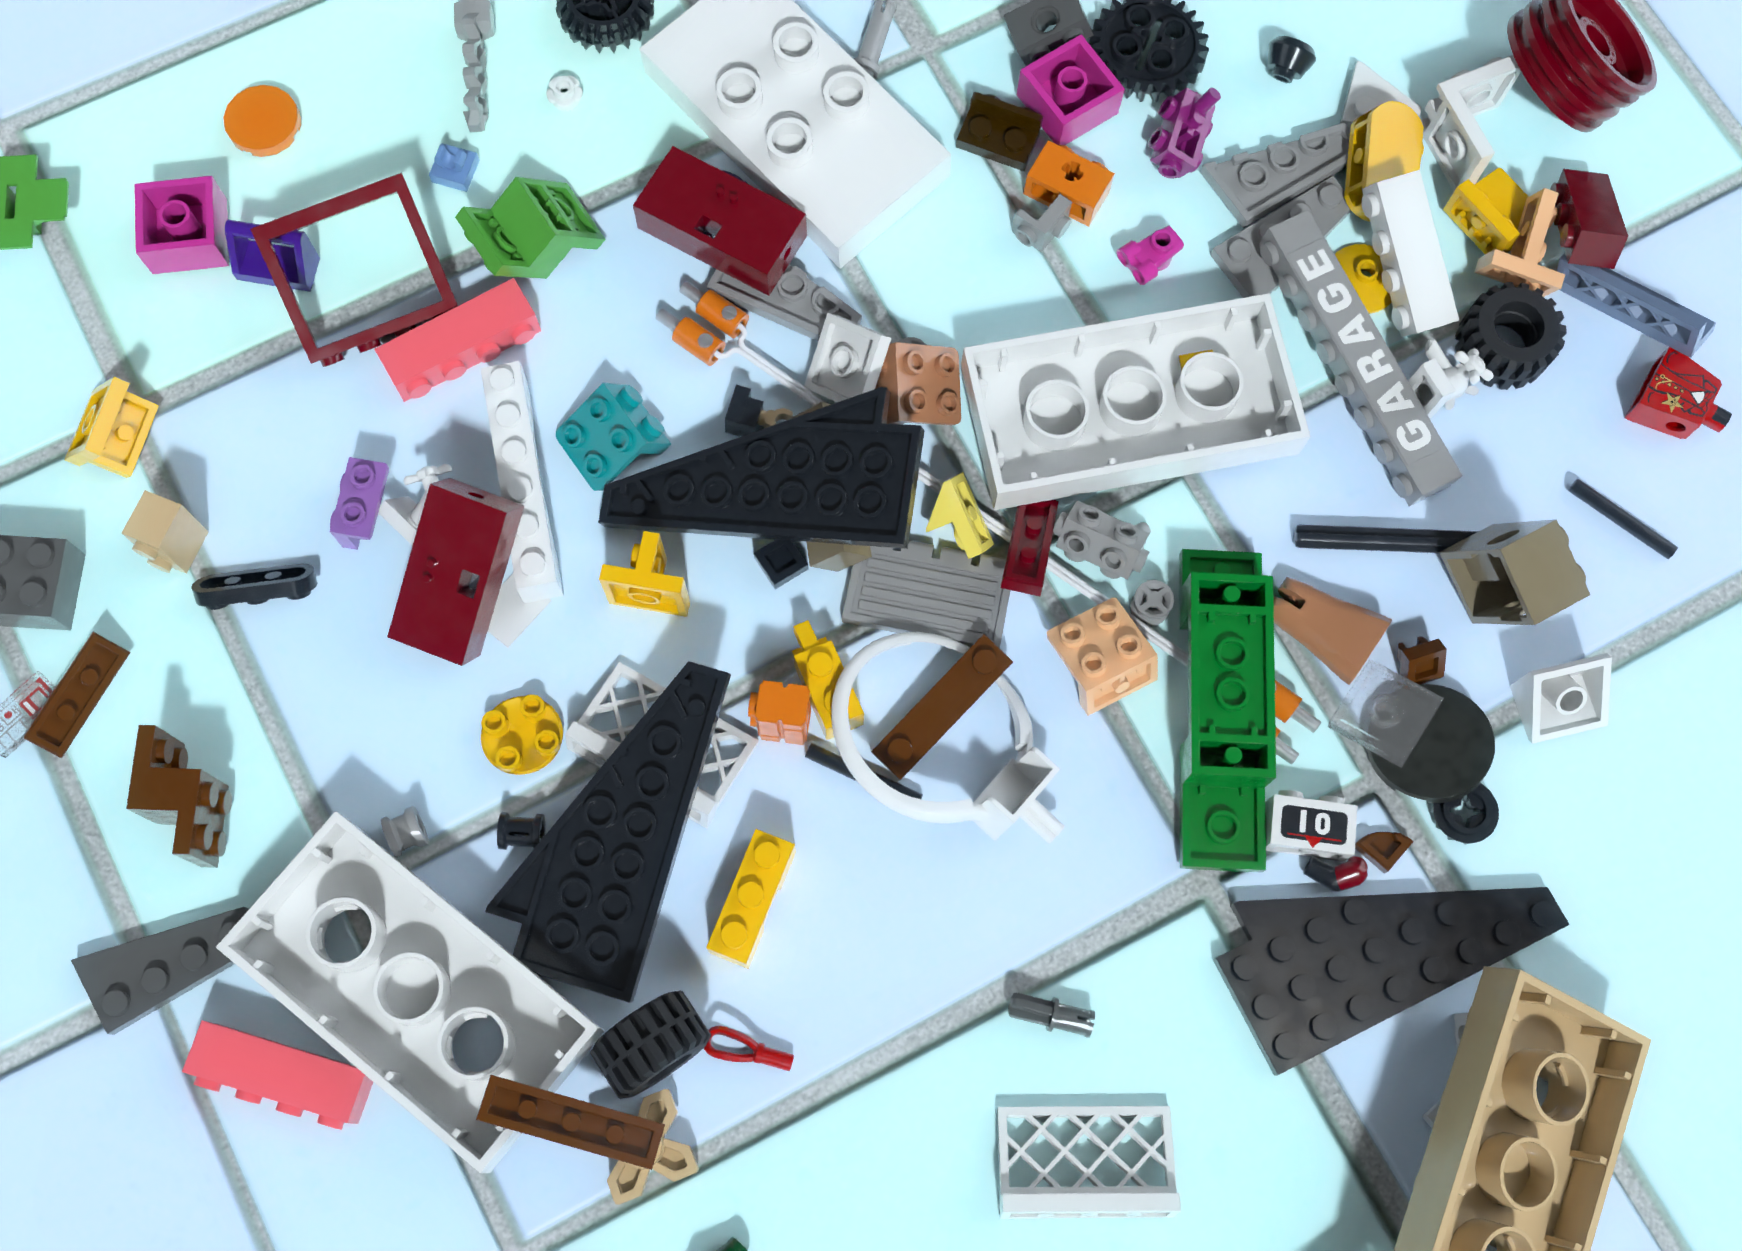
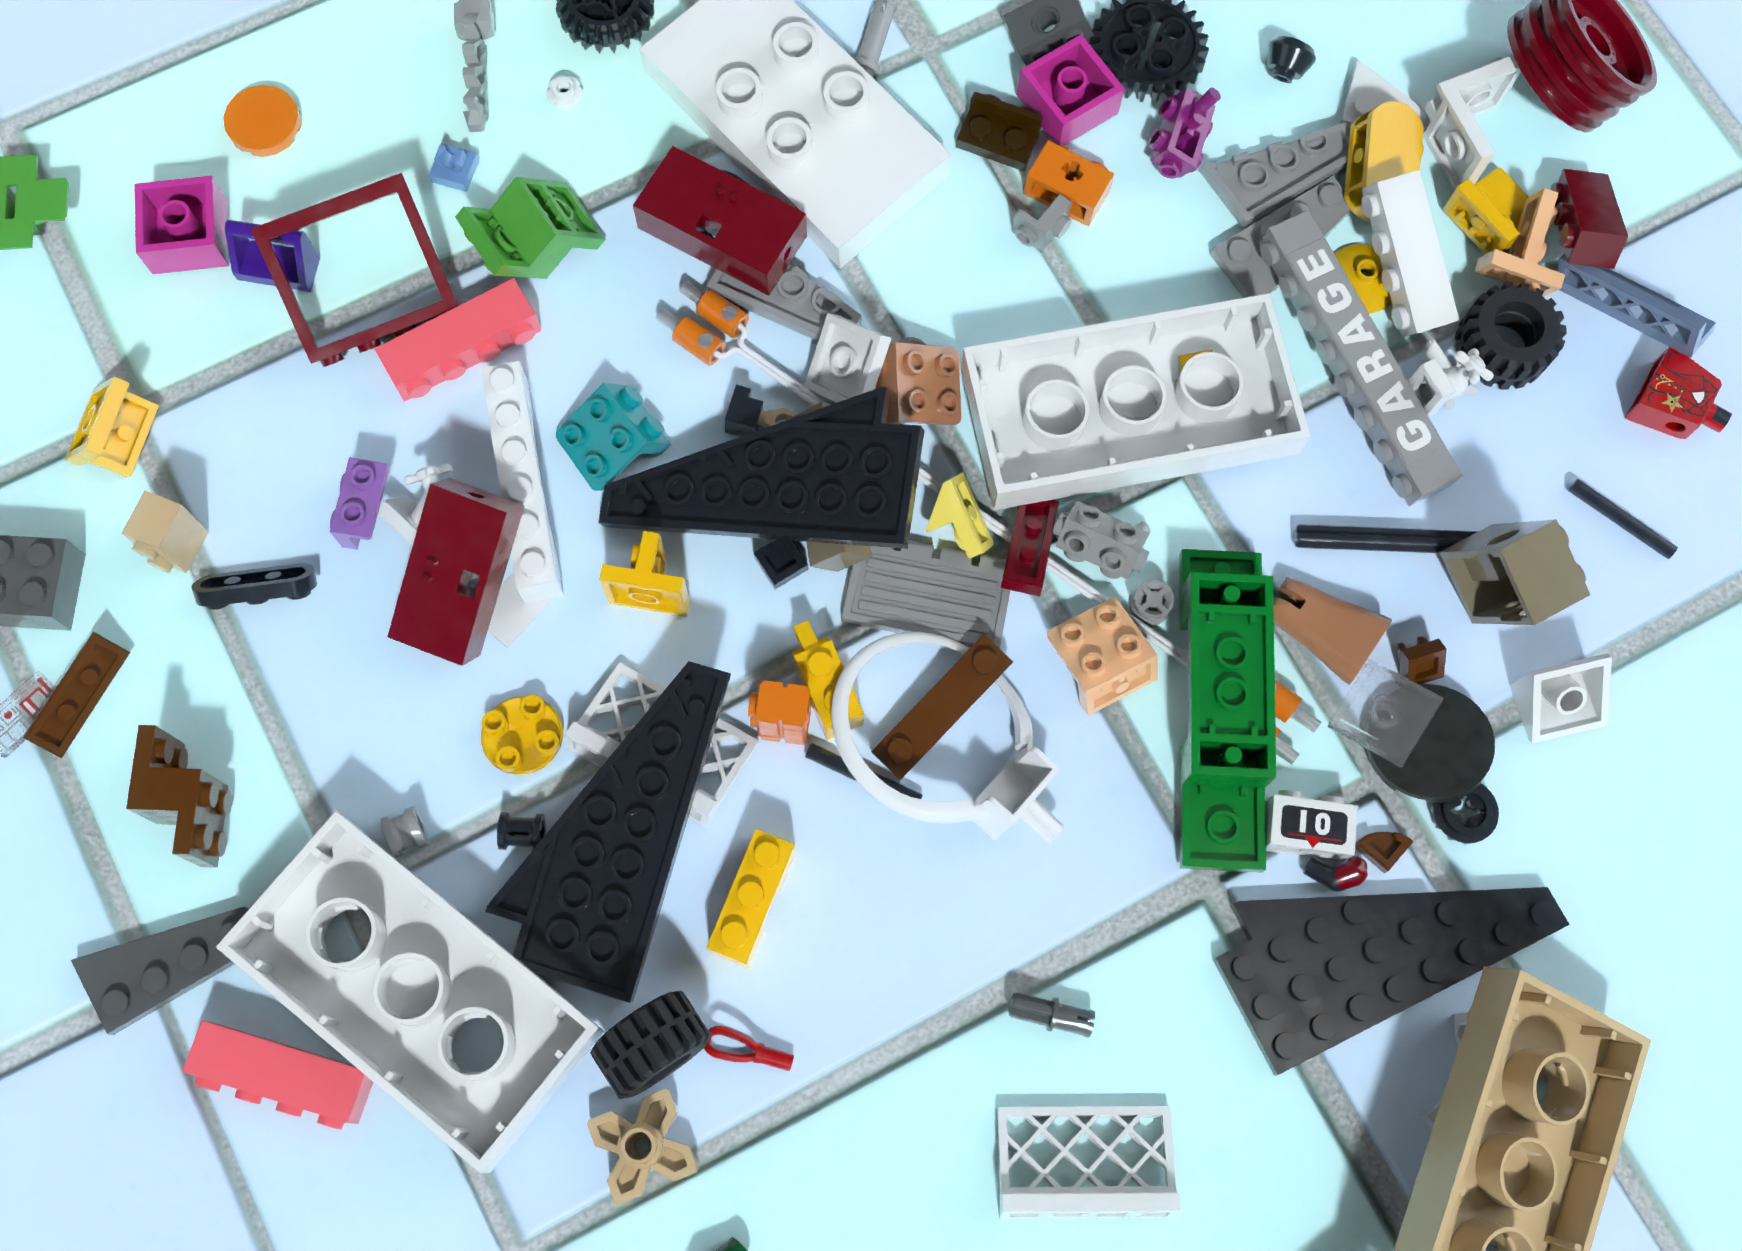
(570, 1122): reddish brown plate -> none
(1150, 254): dark pink plate -> none

